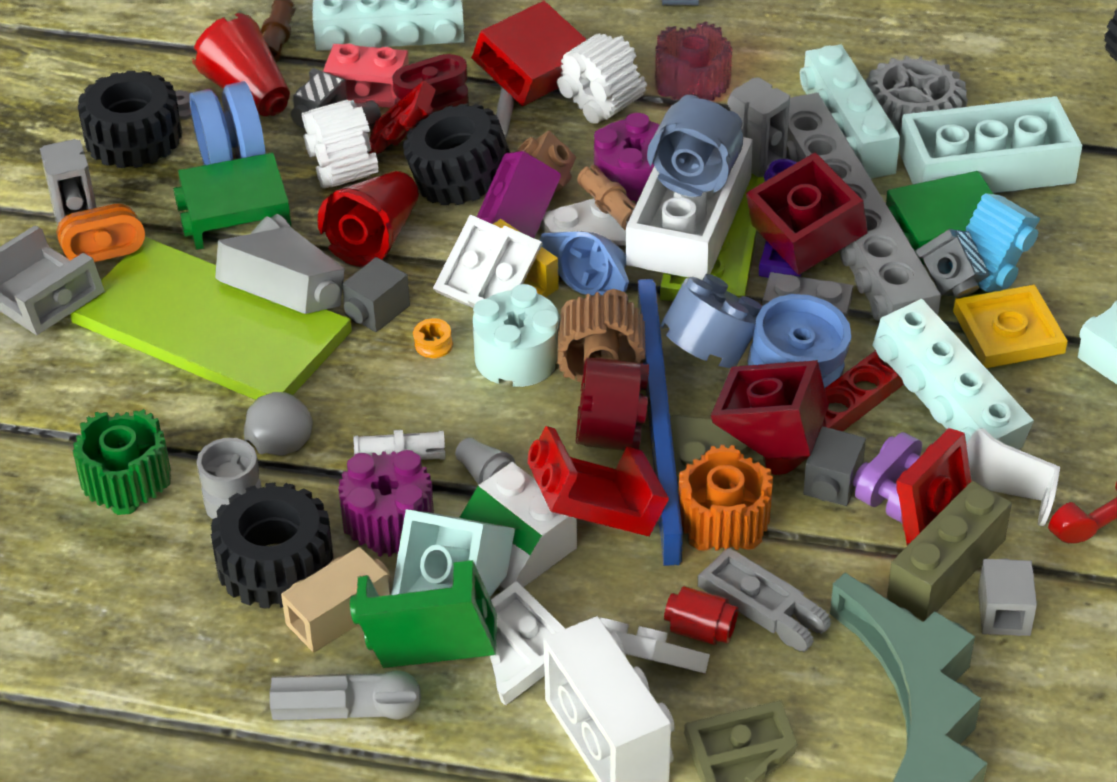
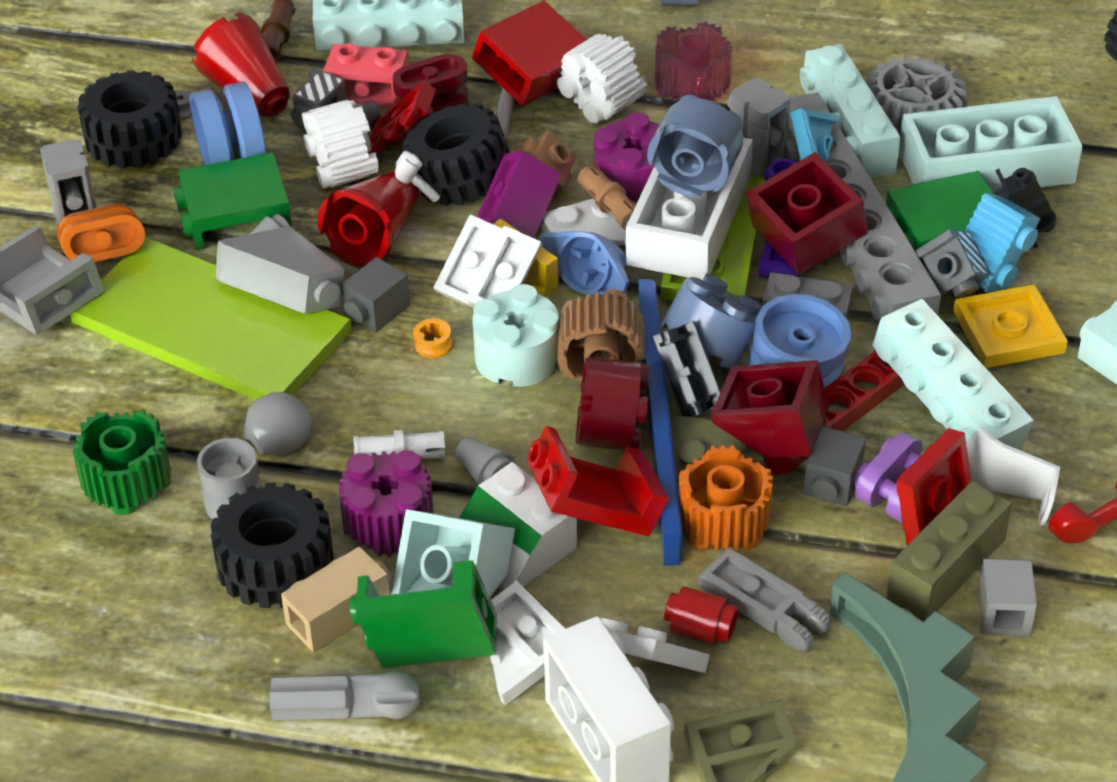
(406, 172): none -> white hand
(688, 369): none -> black hinge
(813, 131): none -> medium azure tile
(1026, 192): none -> black hinge

